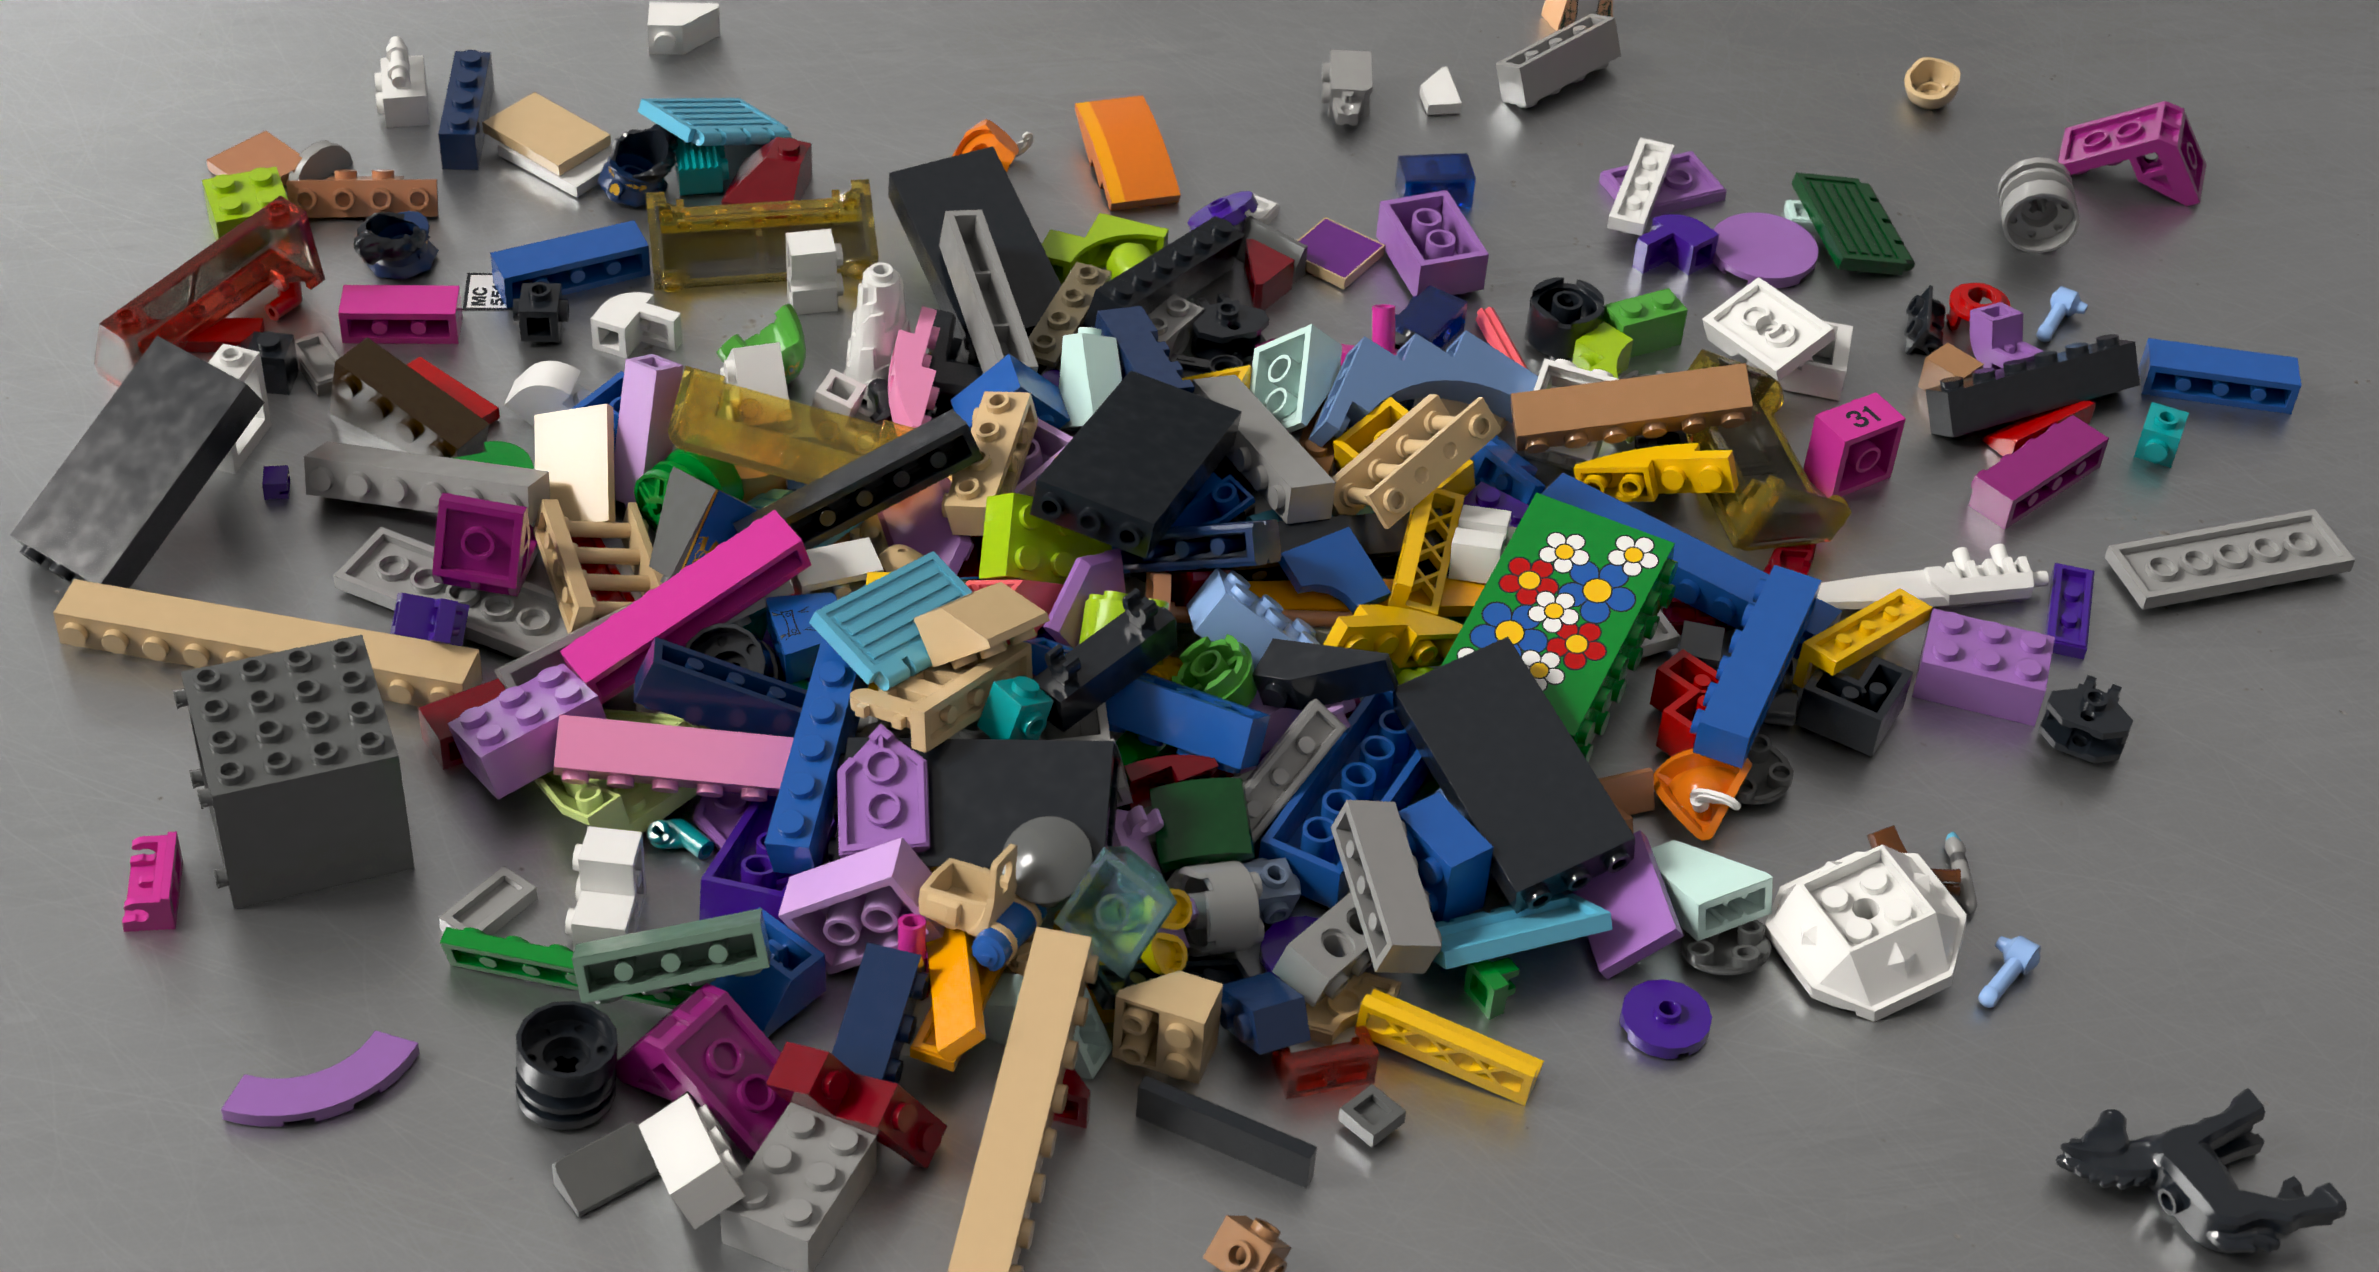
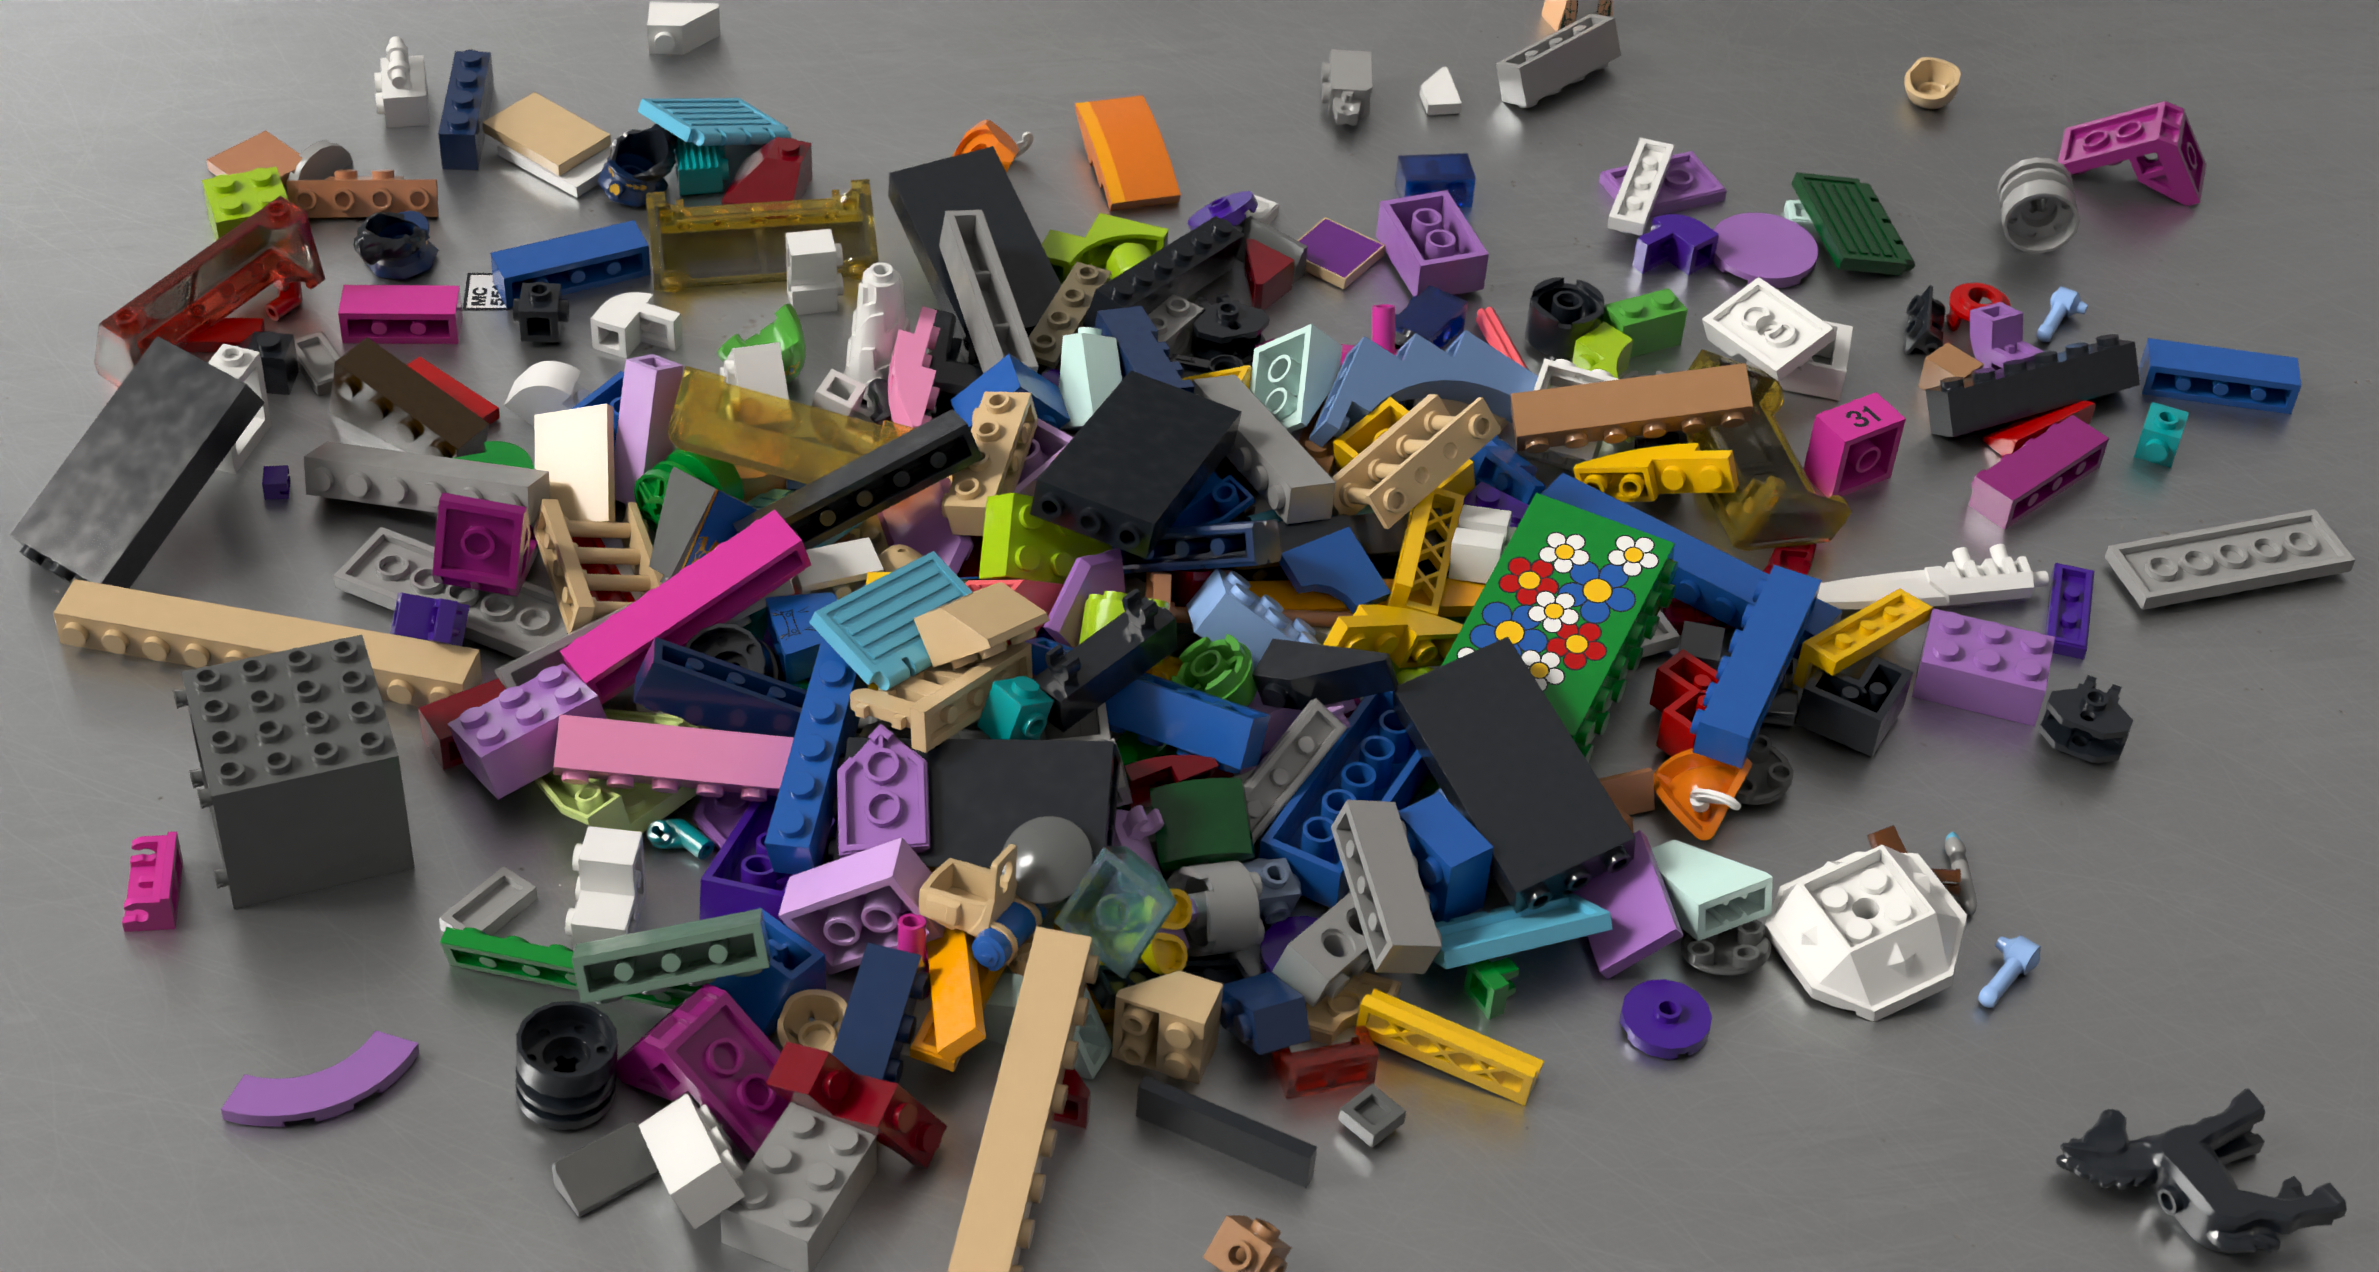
(824, 1007): none -> tan helmet

